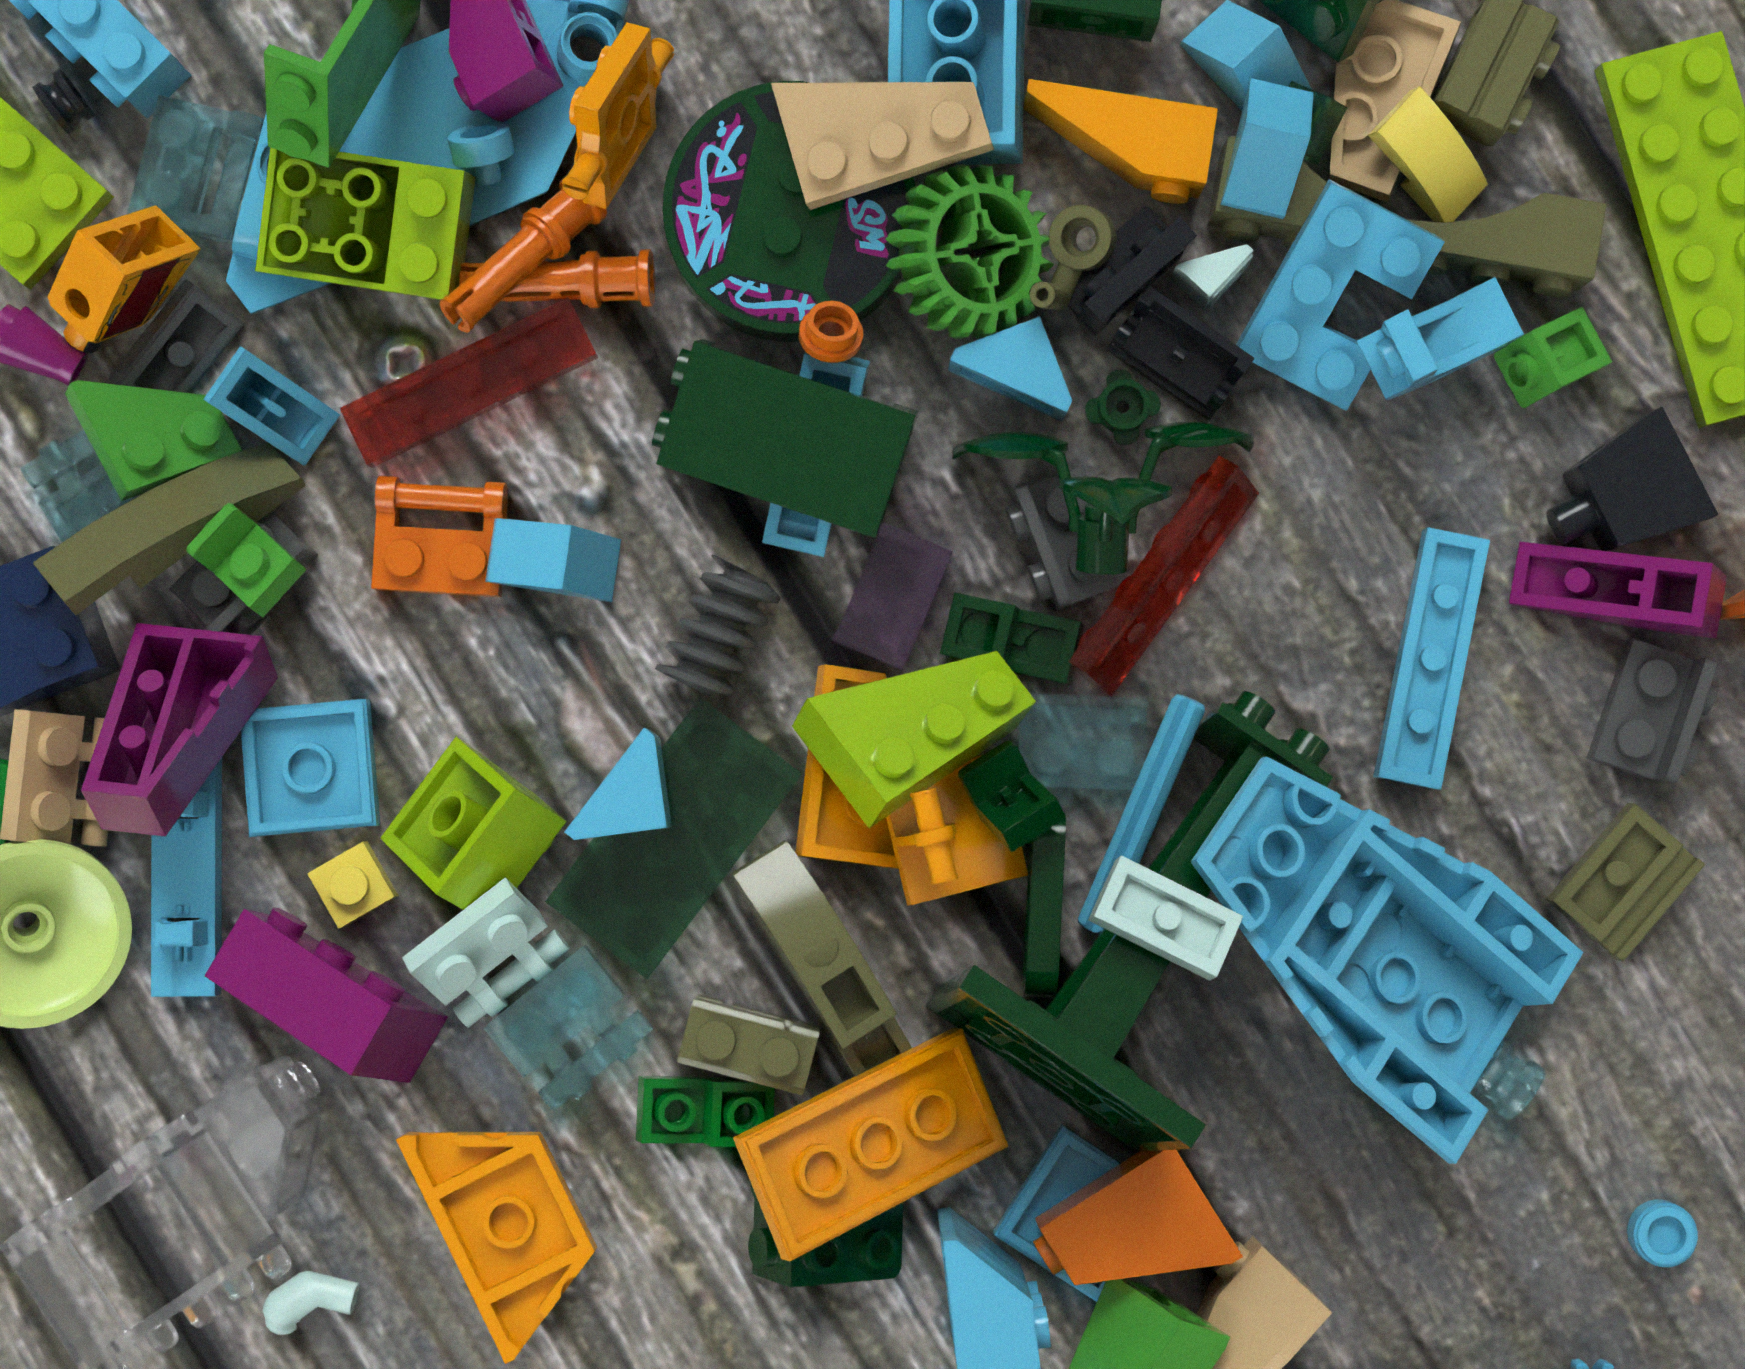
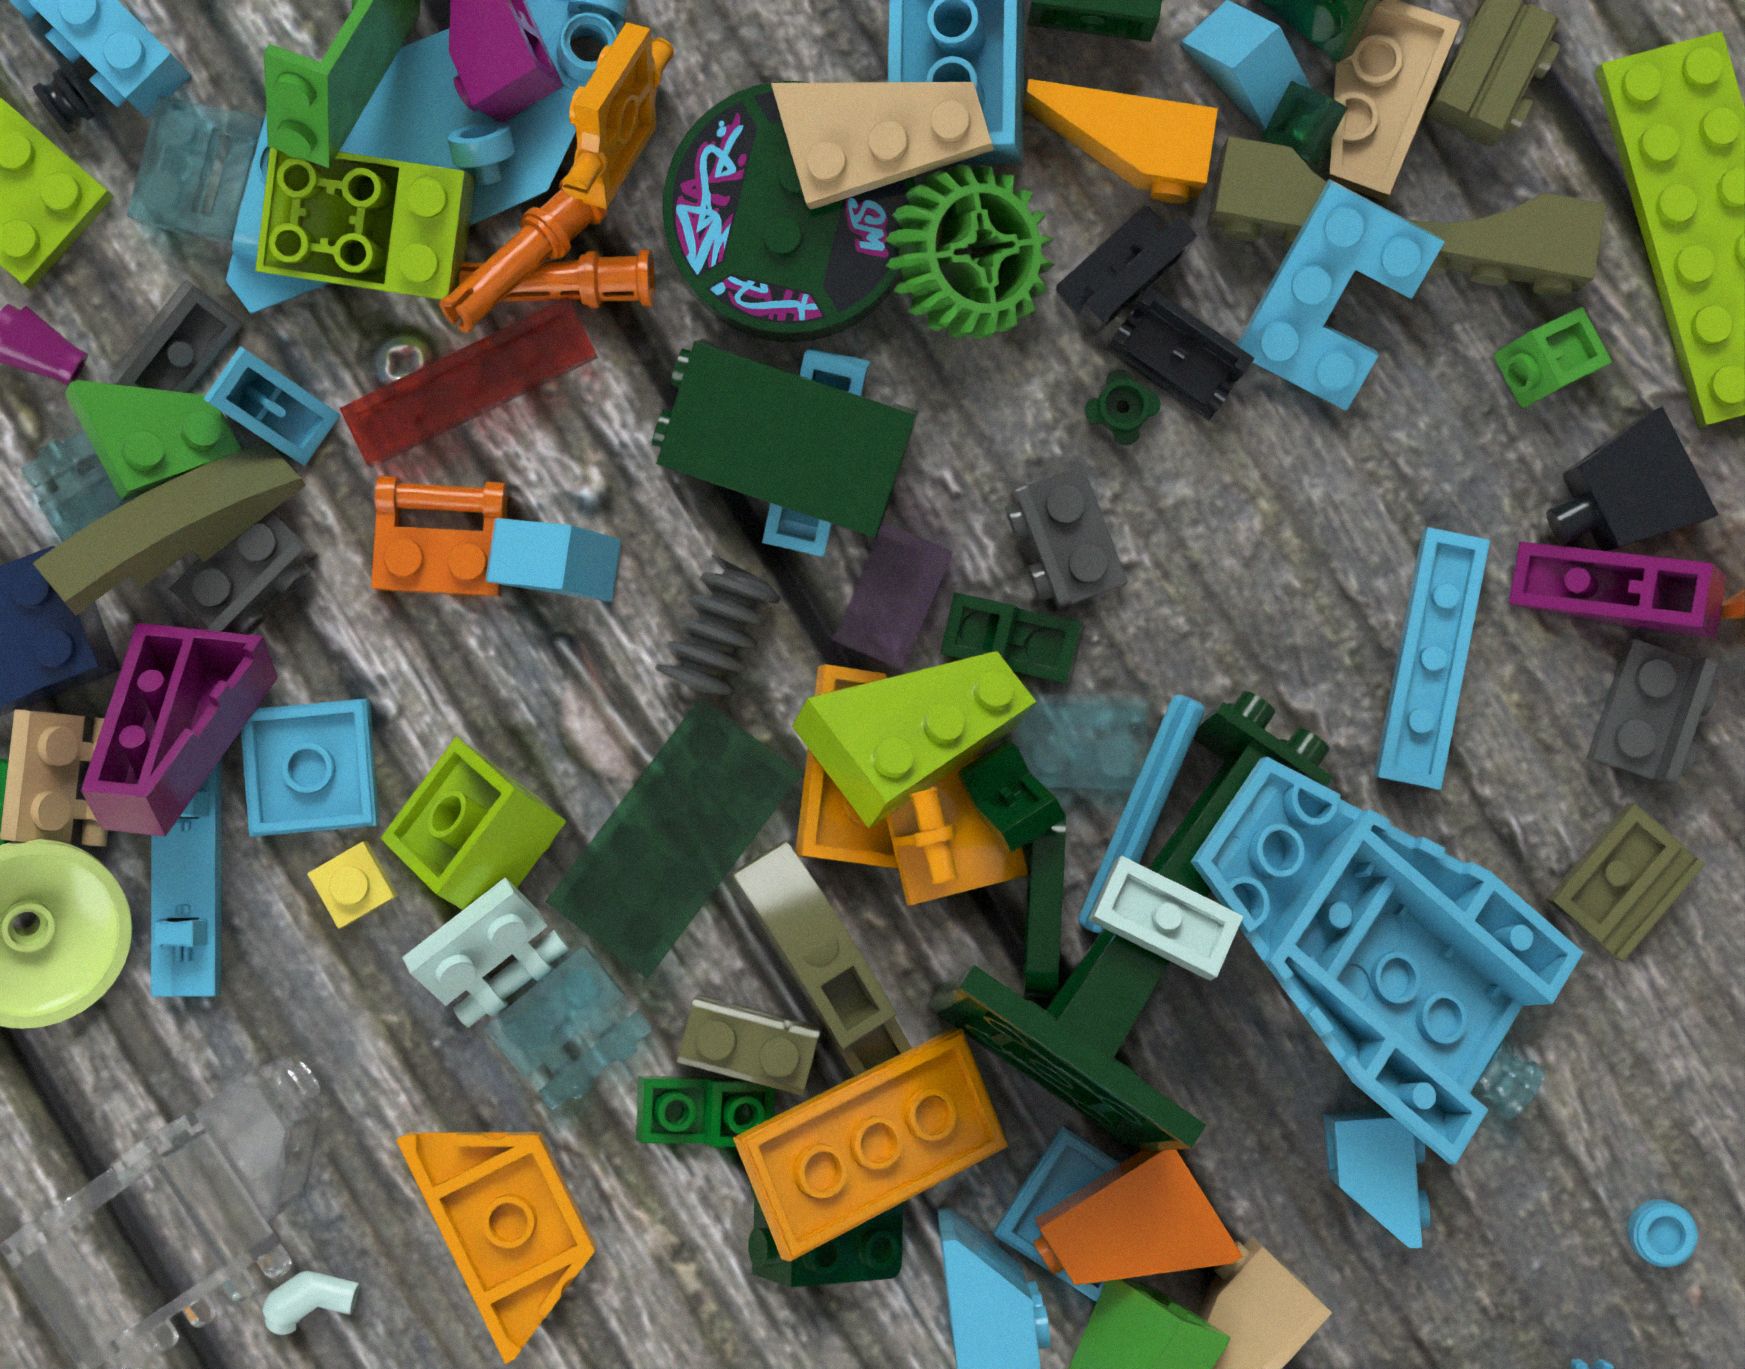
(119, 275): light orange torso -> none
(246, 559): bright green bracket -> none
(325, 997): magenta wedge -> none
(630, 796): medium azure slope -> none
(835, 320): orange plate -> none
(1018, 366): medium azure slope -> none
(1070, 258): olive plate -> none
(1111, 503): dark green plant -> none
(1164, 575): clear red plate -> none
(1212, 275): light aqua slope -> none
(1268, 148): medium azure slope -> none
(1376, 1166): none -> medium azure slope
(1431, 155): light yellow slope -> none
(1440, 340): medium azure arch -> none

